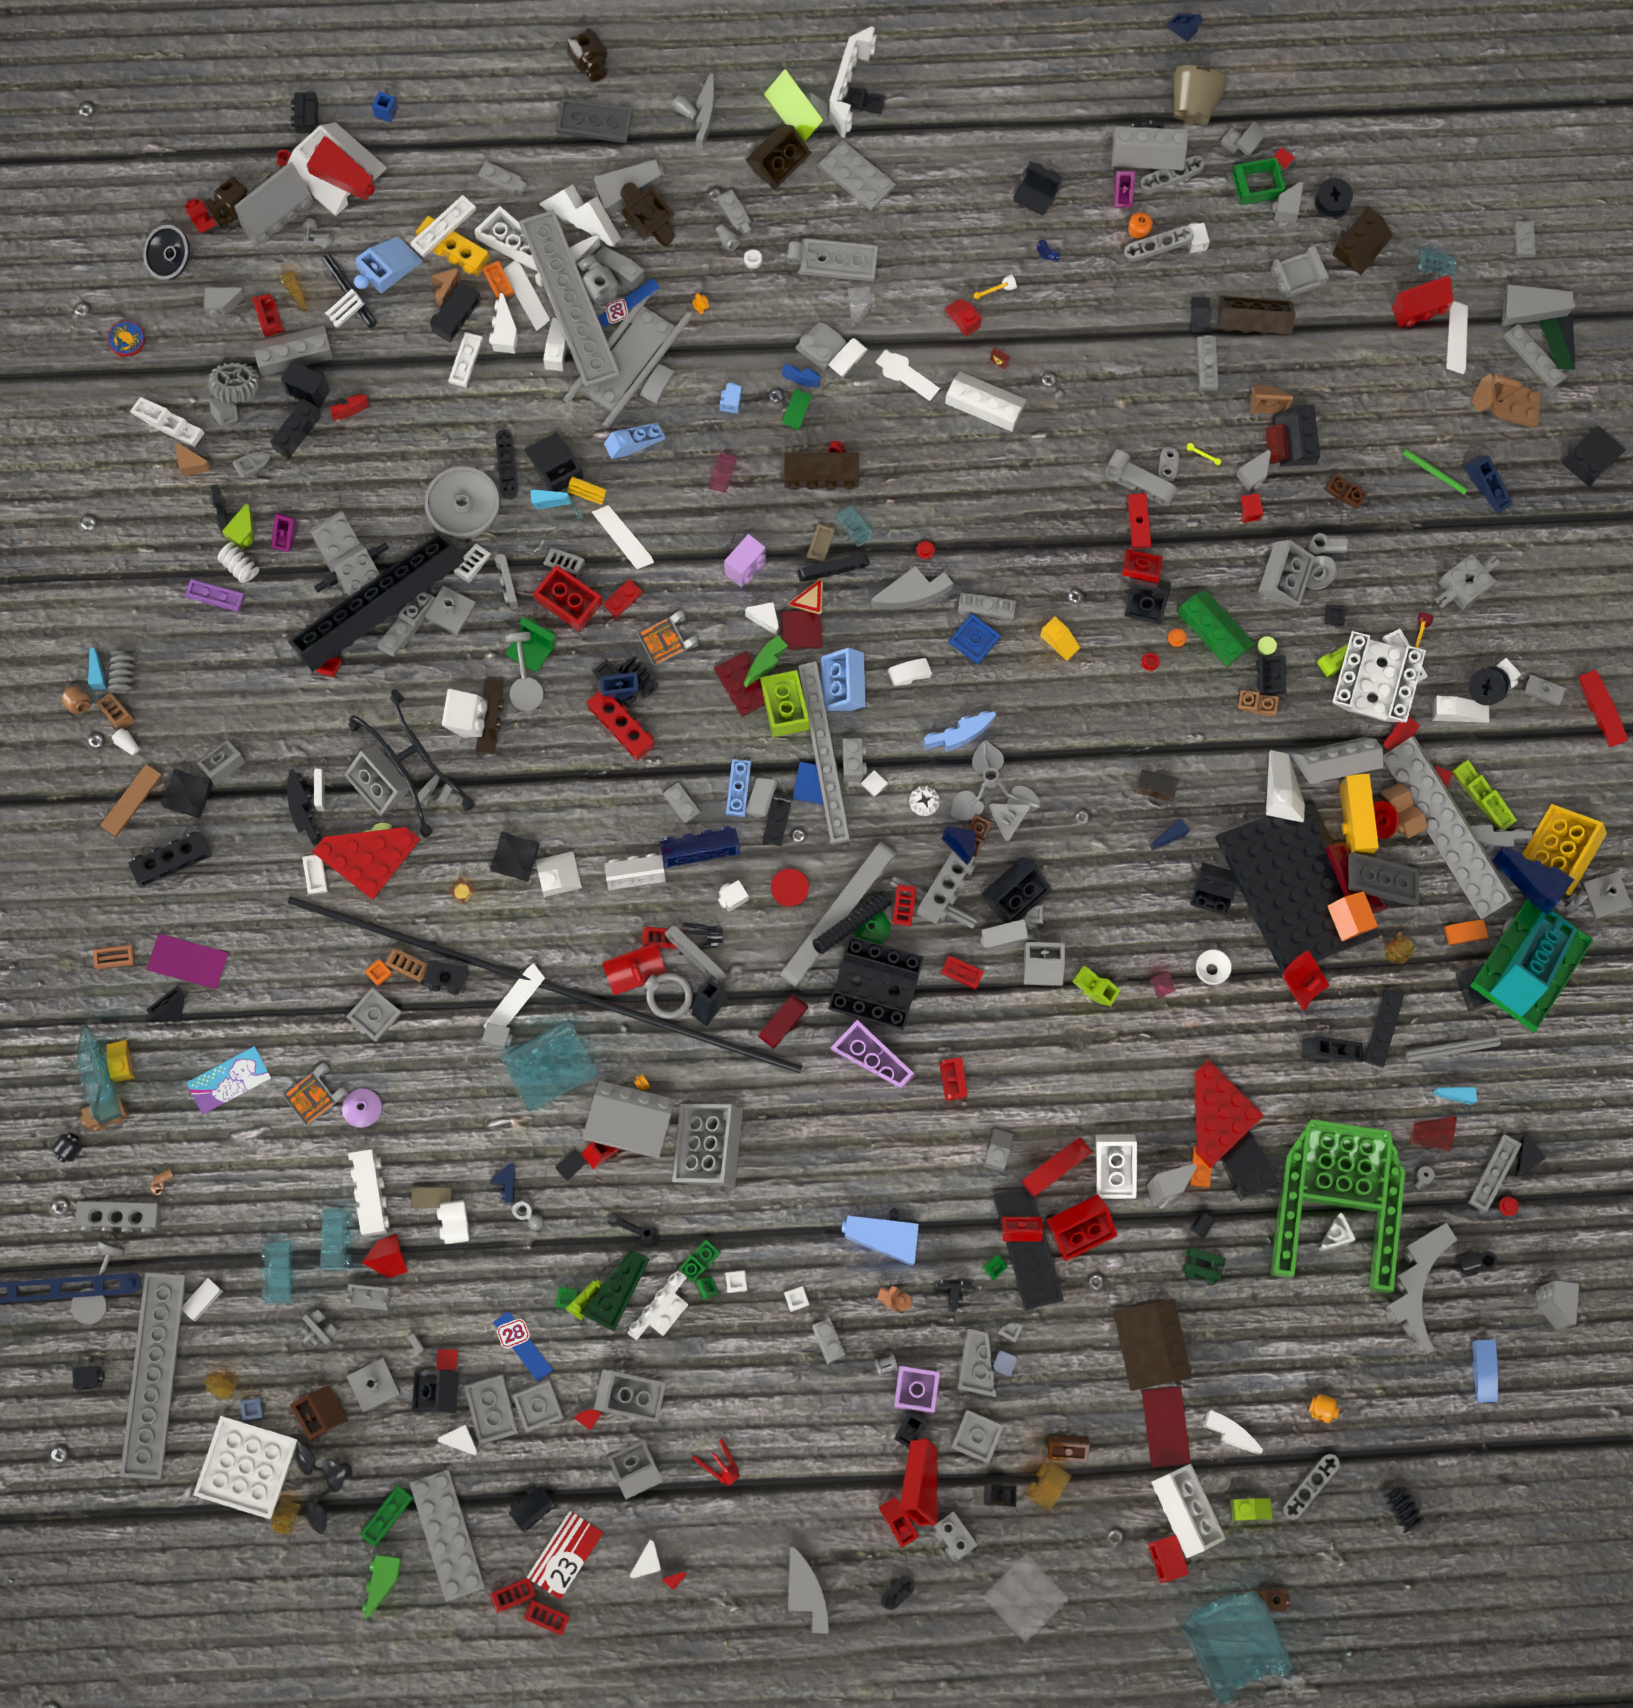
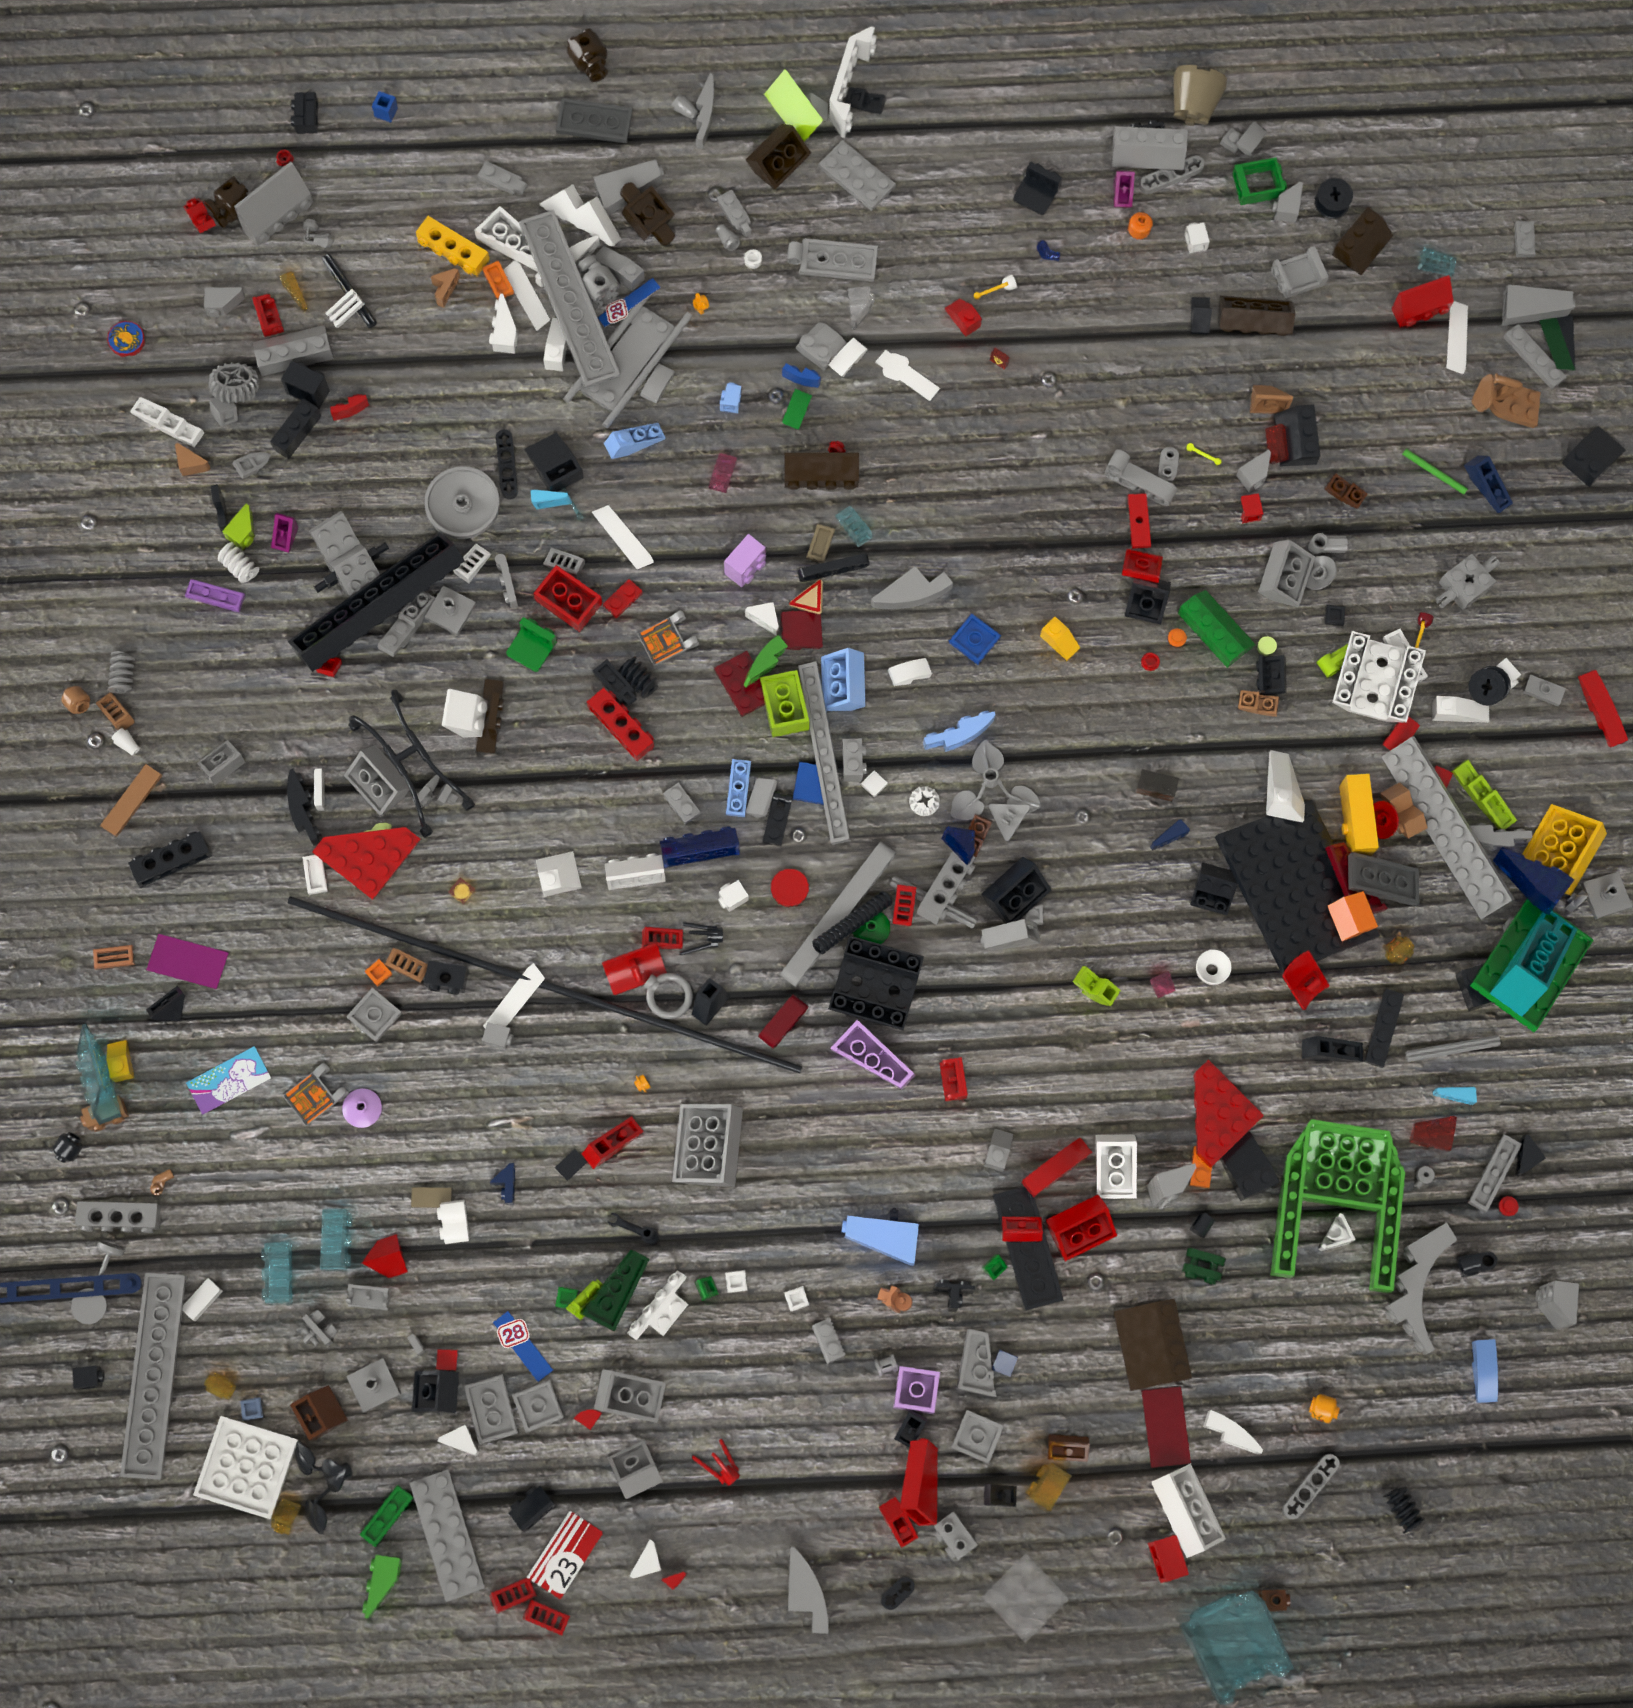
(96, 676): medium azure slope -> none
(166, 252): black dish -> none
(187, 793): black brick -> none
(327, 194): white slope -> none
(338, 169): red slope -> none
(369, 1193): white wedge -> none
(388, 263): light blue slope -> none
(443, 226): white plate -> none
(455, 312): black brick -> none
(465, 359): white tile -> none
(514, 856): black brick -> none
(525, 692): light grey piece -> none
(535, 1222): light grey plate -> none
(548, 1065): clear light blue slope -> none
(586, 490): yellow tile -> none
(620, 685): dark blue slope -> none
(629, 1119): light grey slope -> none
(694, 954): light grey beam -> none
(699, 1260): green slope -> none
(925, 550): red plate -> none
(962, 972): red plate -> none
(985, 401): white slope -> none
(986, 606): light grey plate -> none
(1011, 1331): light grey tile -> none
(1044, 963): light grey slope -> none
(1158, 241): light grey beam -> none
(1185, 25): dark blue slope -> none
(1207, 363): light grey plate -> none
(1251, 1509): lime slope -> none
(1284, 158): red tile -> none
(1339, 759): light grey slope -> none
(1466, 932): orange slope -> none

